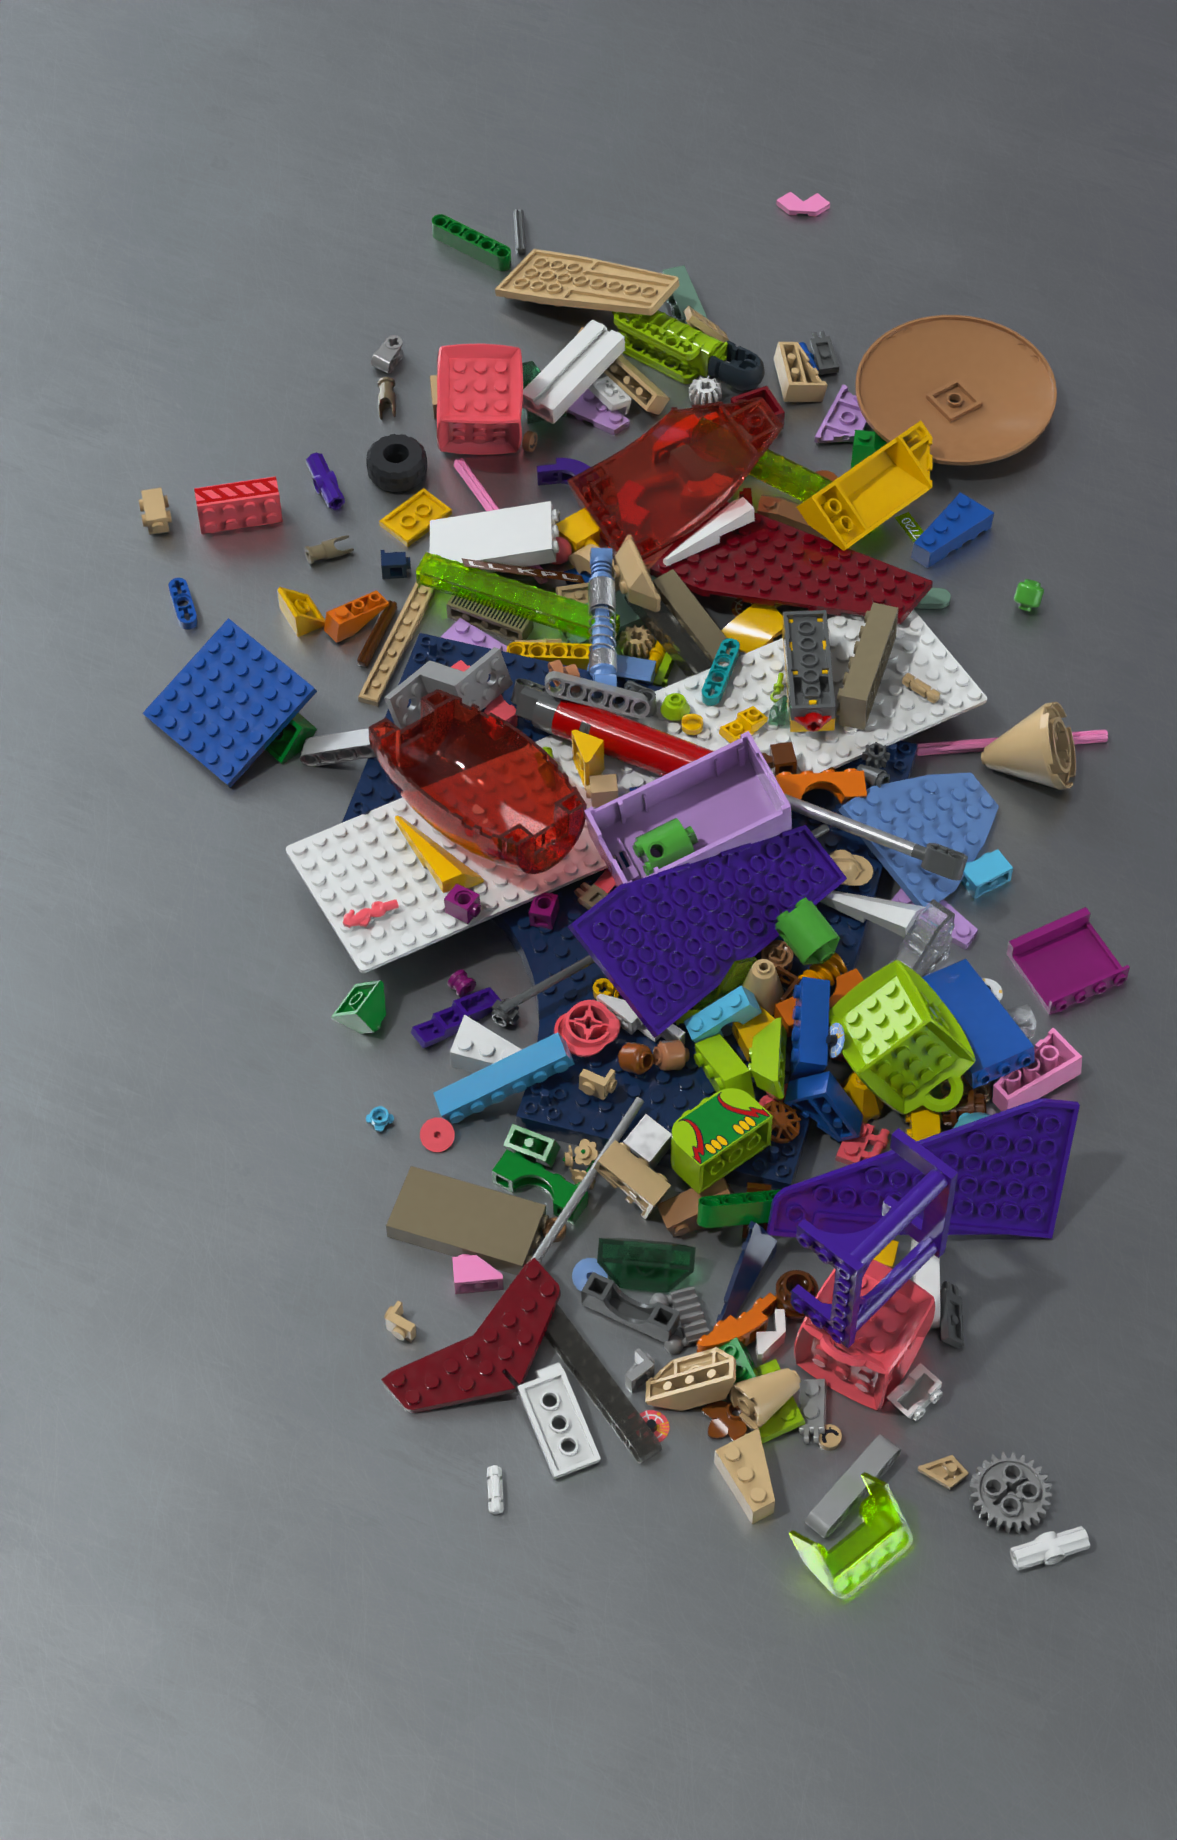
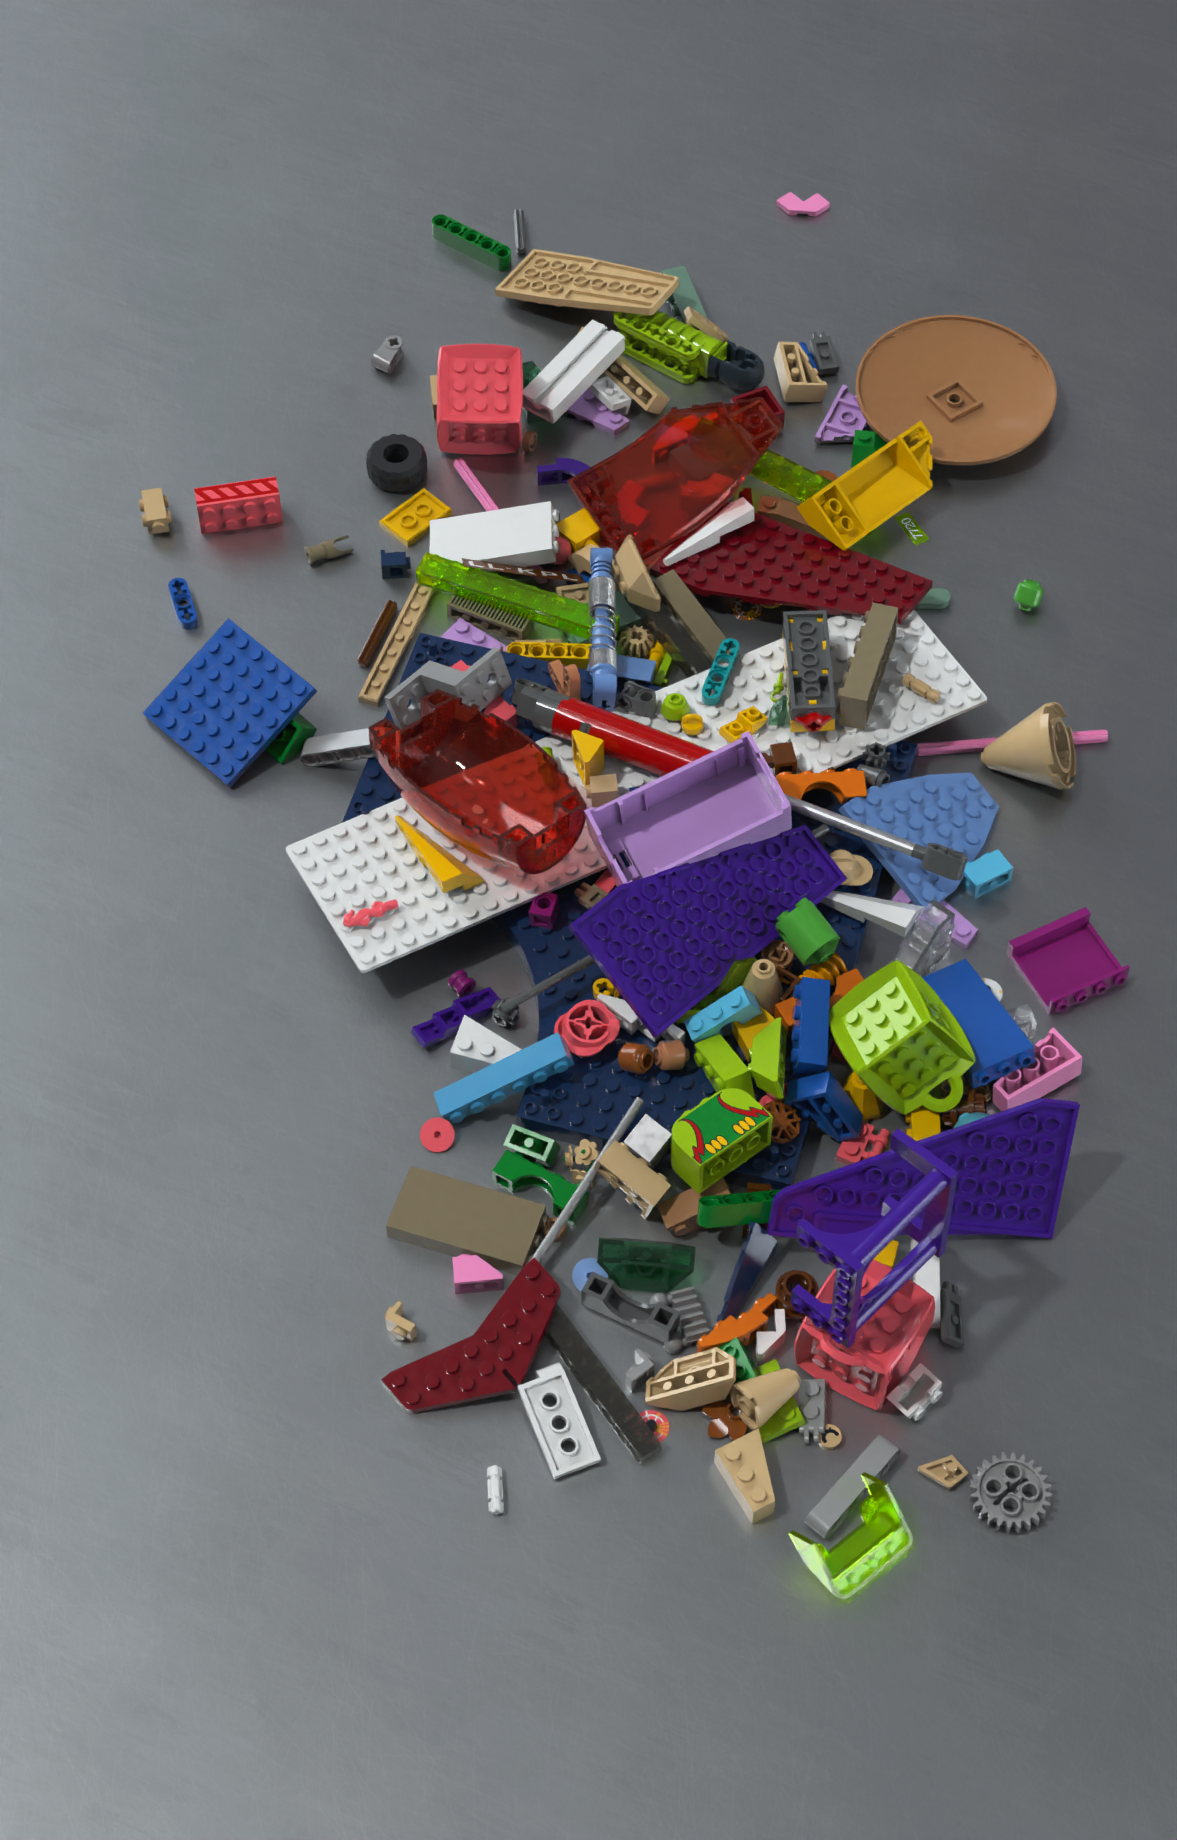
(299, 611): yellow slope -> none
(325, 481): dark purple piece -> none
(353, 616): orange slope -> none
(363, 1007): green slope -> none
(379, 1112): medium azure plate -> none
(386, 396): dark tan piece -> none
(462, 903): magenta brick -> none
(589, 687): light grey beam -> none
(597, 1085): tan bracket -> none
(668, 839): bright green cylinder -> none
(705, 391): white gear -> none
(755, 627): yellow slope -> none
(835, 1040): piece -> none
(954, 526): blue wedge -> none
(1049, 1548): white piece -> none

